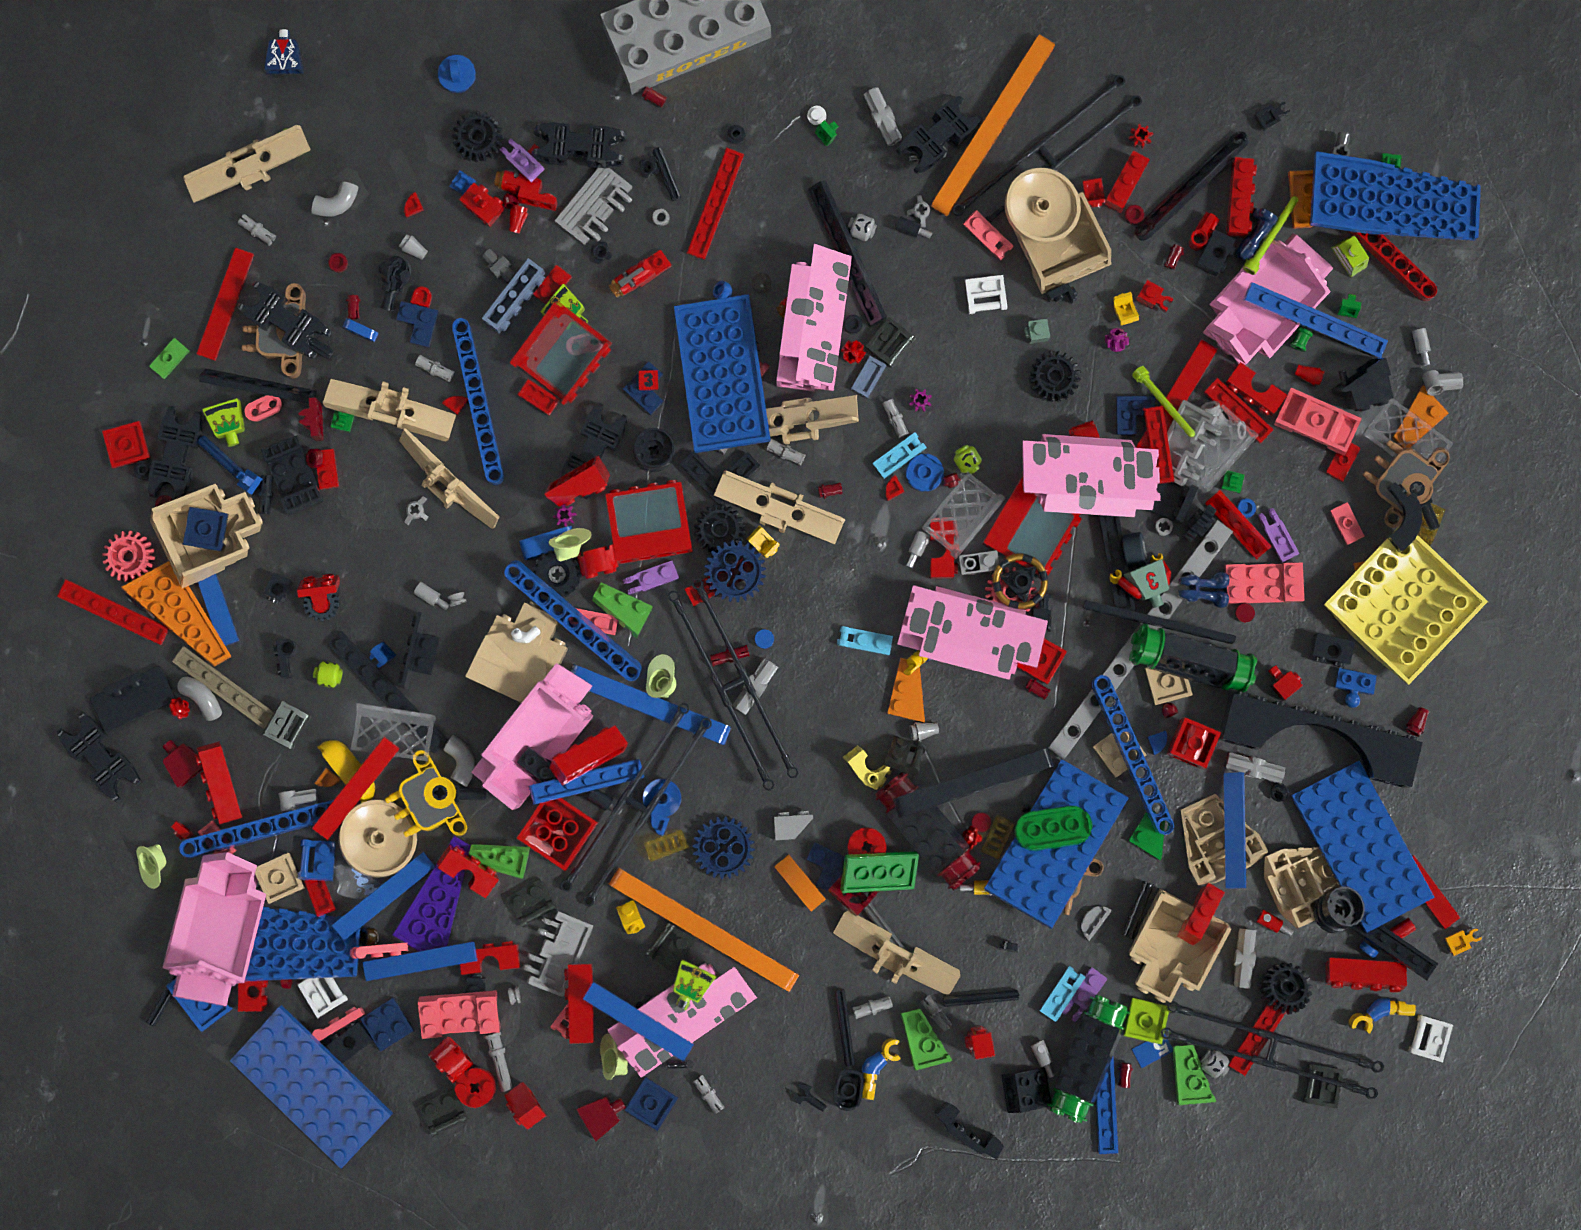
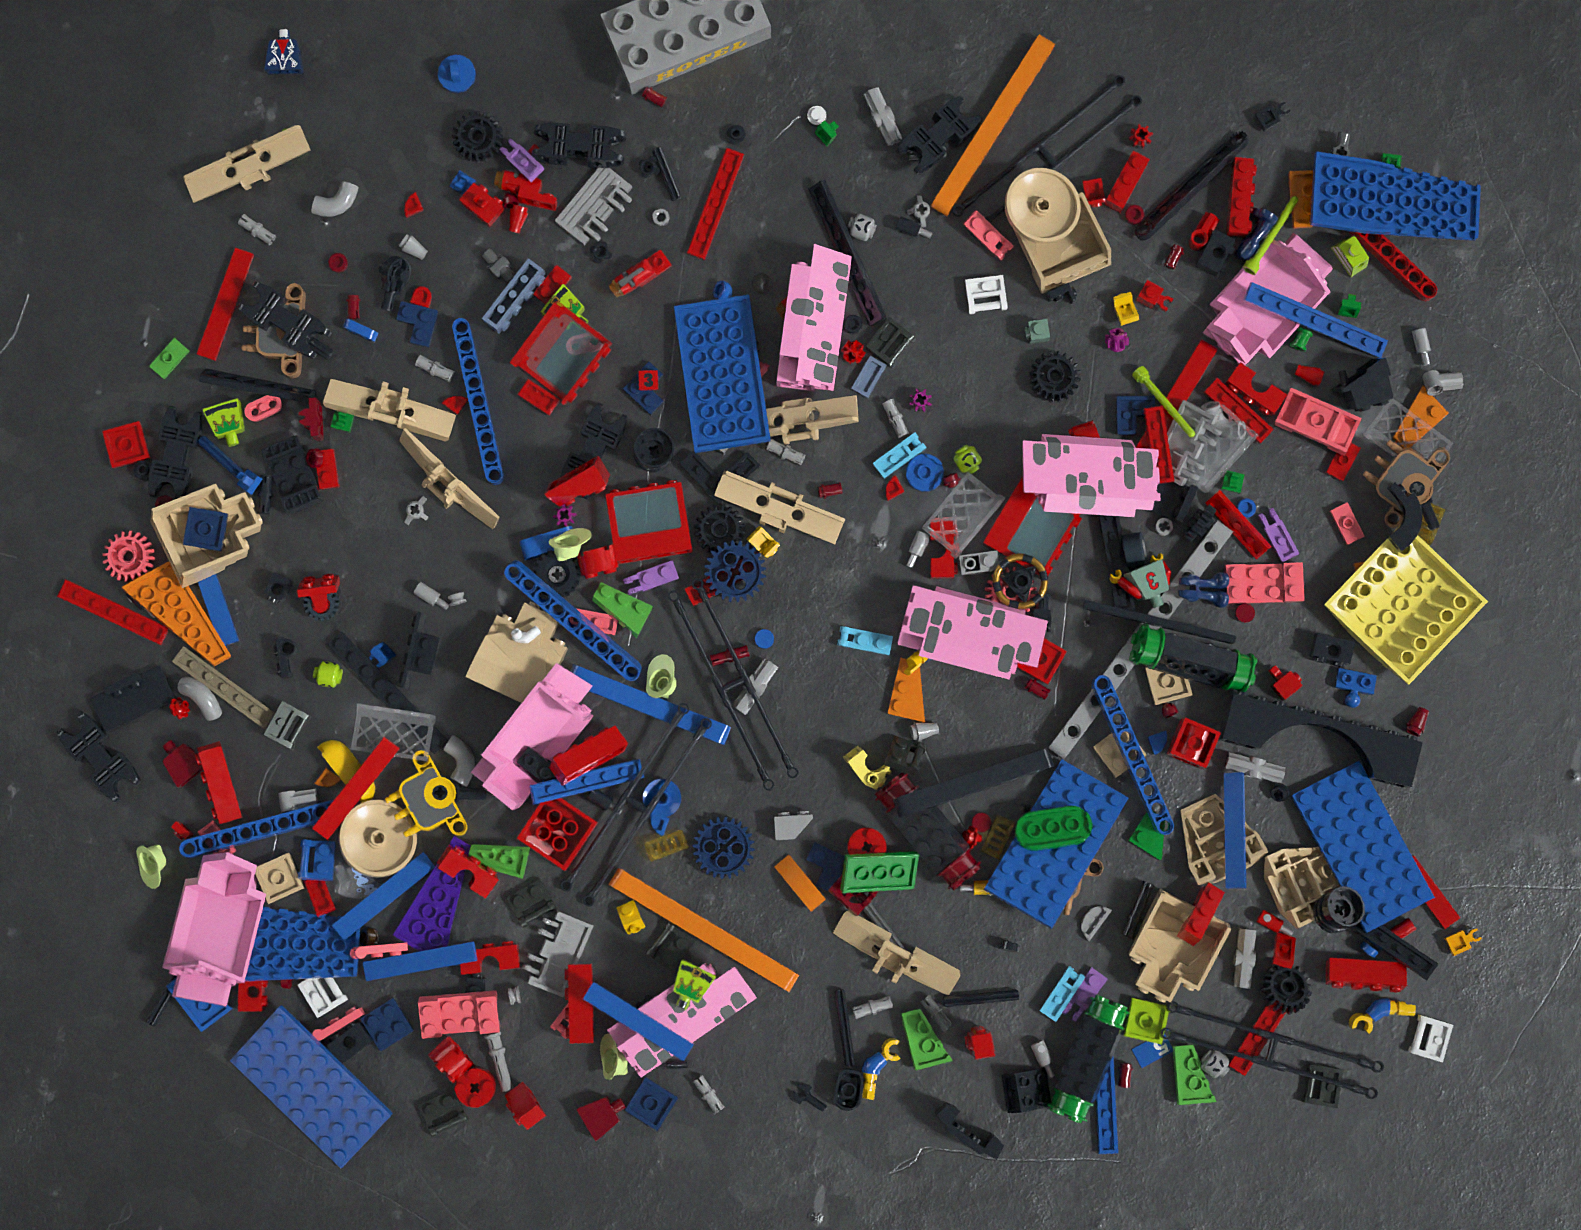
(1284, 950): none -> red plate

